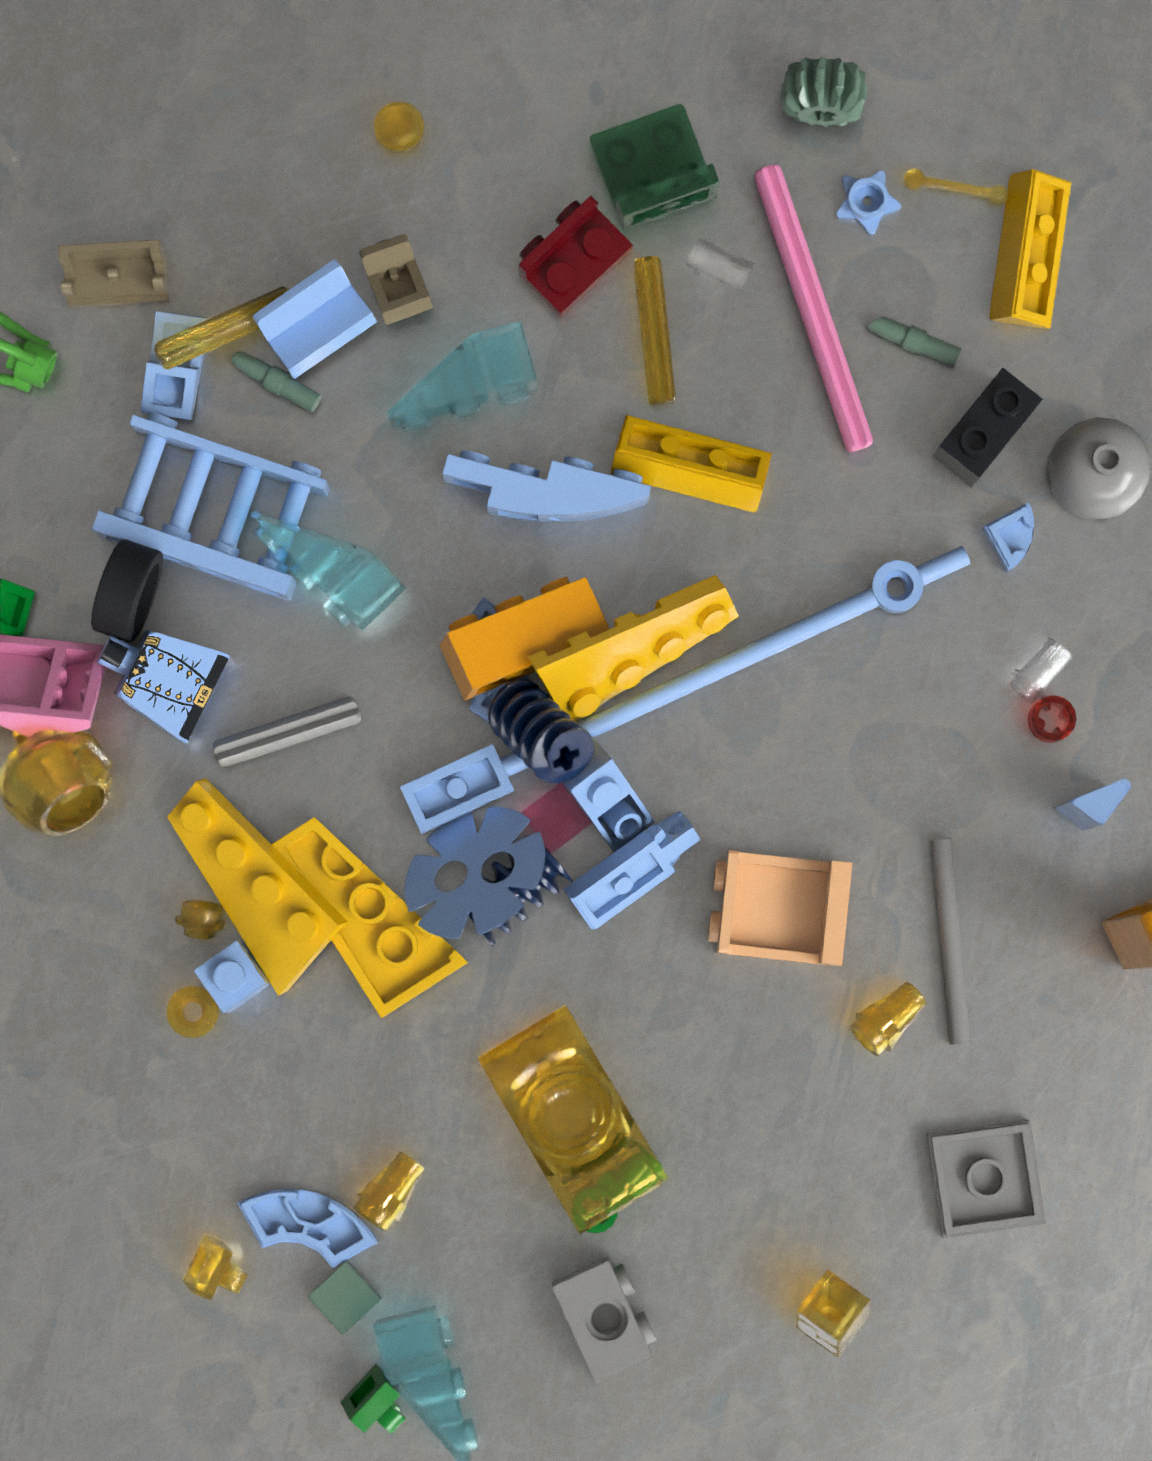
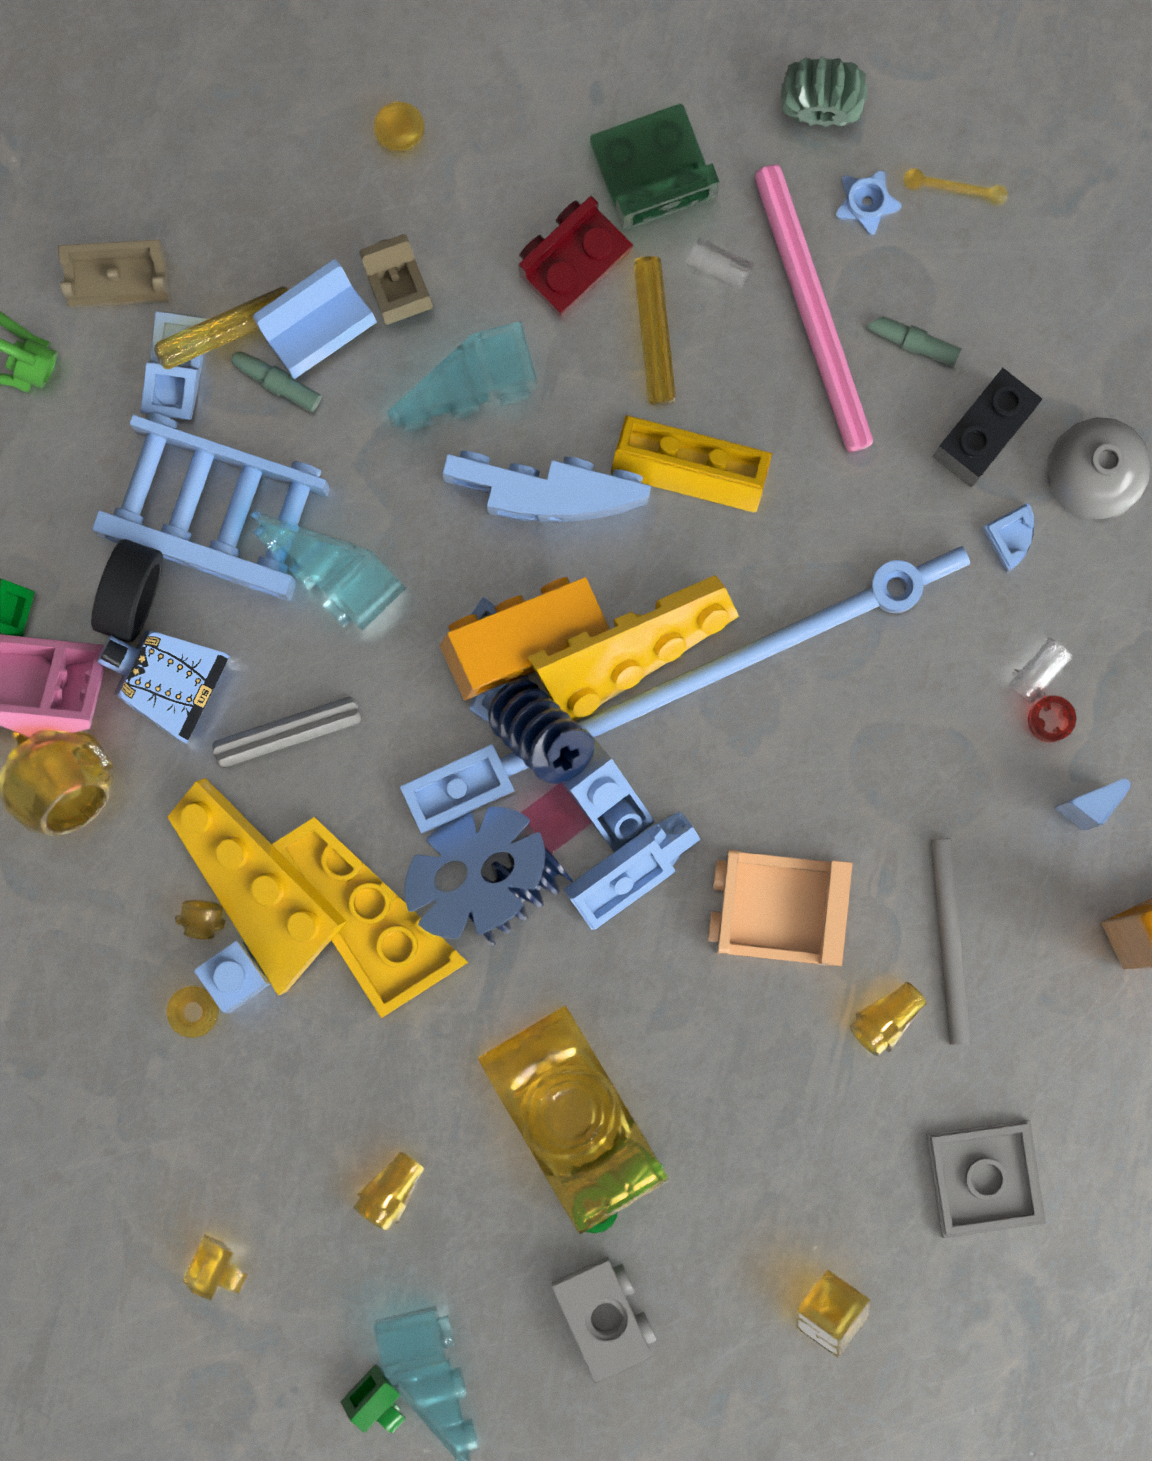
(307, 1219): light blue tile -> none
(344, 1297): sand green tile -> none
(1030, 249): yellow slope -> none

